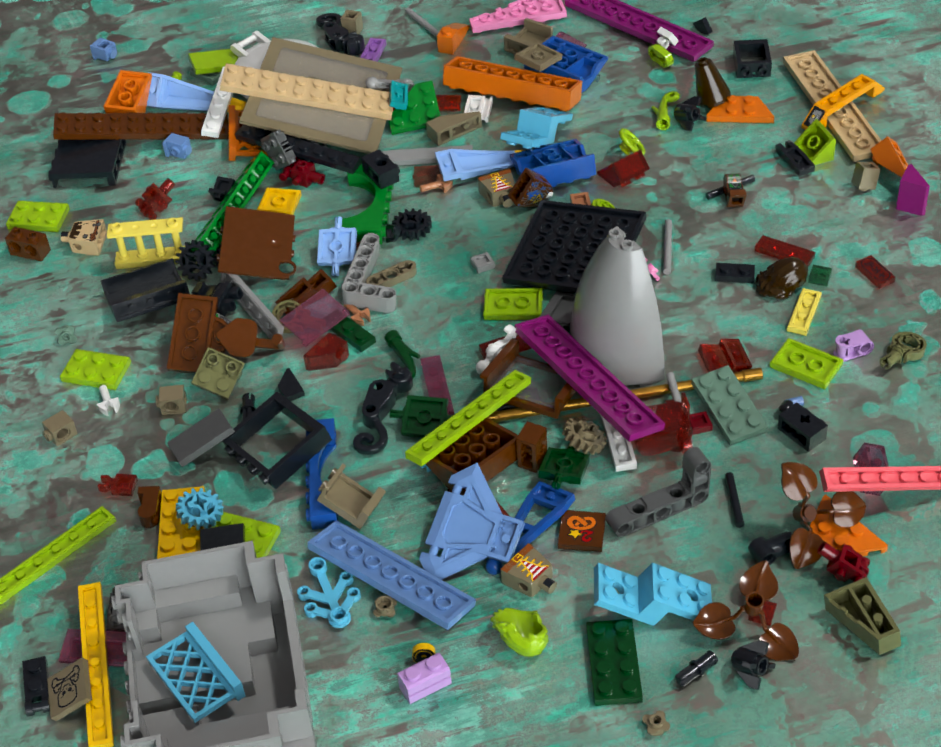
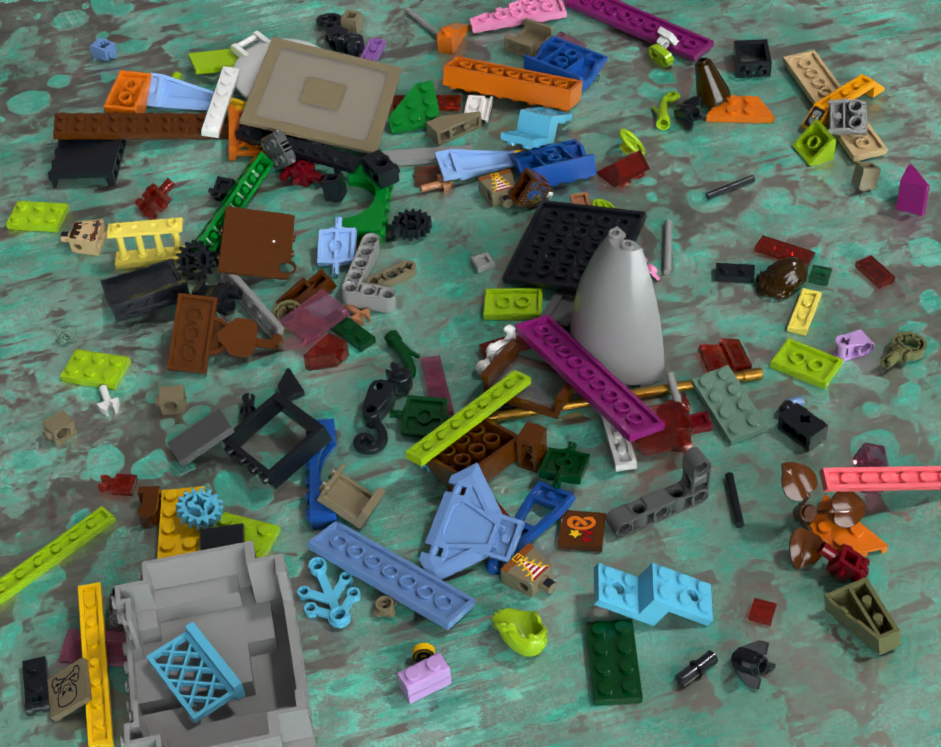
(27, 244): reddish brown brick -> none
(177, 146): medium blue brick -> none
(218, 373): olive plate -> none
(280, 200): yellow tile -> none
(306, 91): tan plate -> none
(334, 186): none -> black brick
(375, 83): light grey piece -> none
(398, 95): teal plate -> none
(538, 56): dark tan tile -> none
(584, 435): dark tan gear -> none
(656, 729): dark tan plate -> none
(703, 26): black tile -> none
(734, 189): reddish brown leg -> none
(758, 586): reddish brown plant -> none
(771, 548): black piece -> none
(795, 158): black hinge -> none
(847, 117): none -> light grey slope
(889, 156): orange slope -> none

